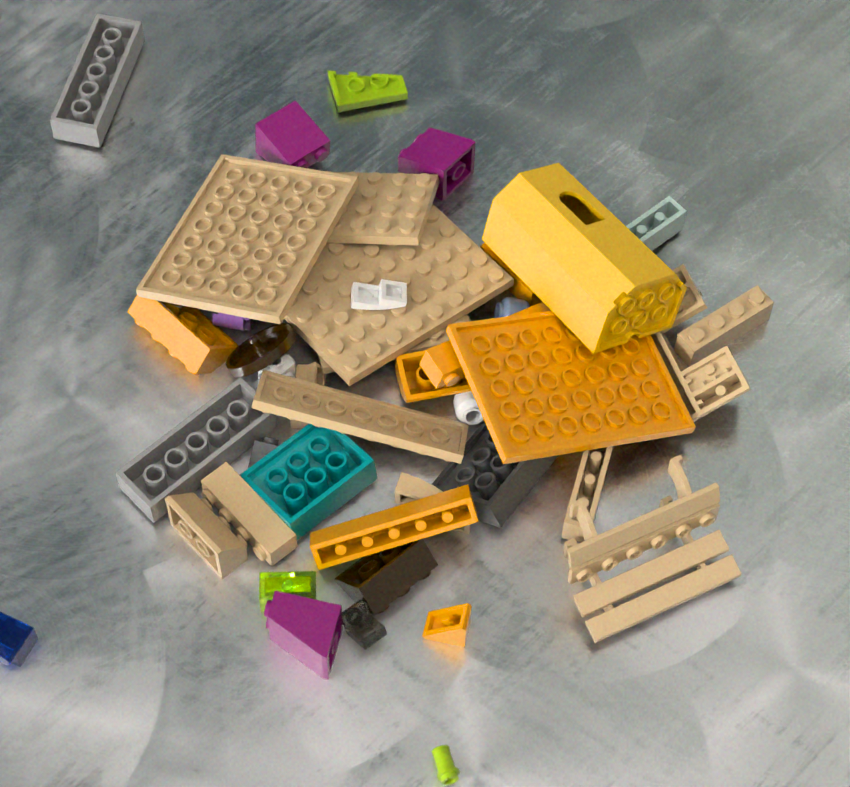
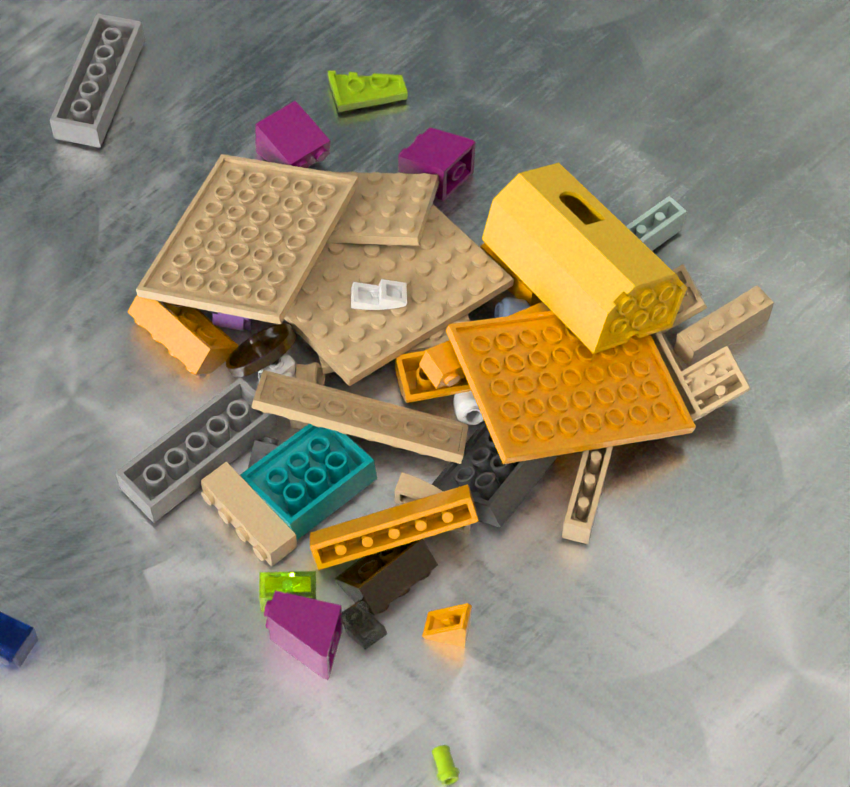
(206, 532): tan slope -> none
(635, 537): tan piece -> none

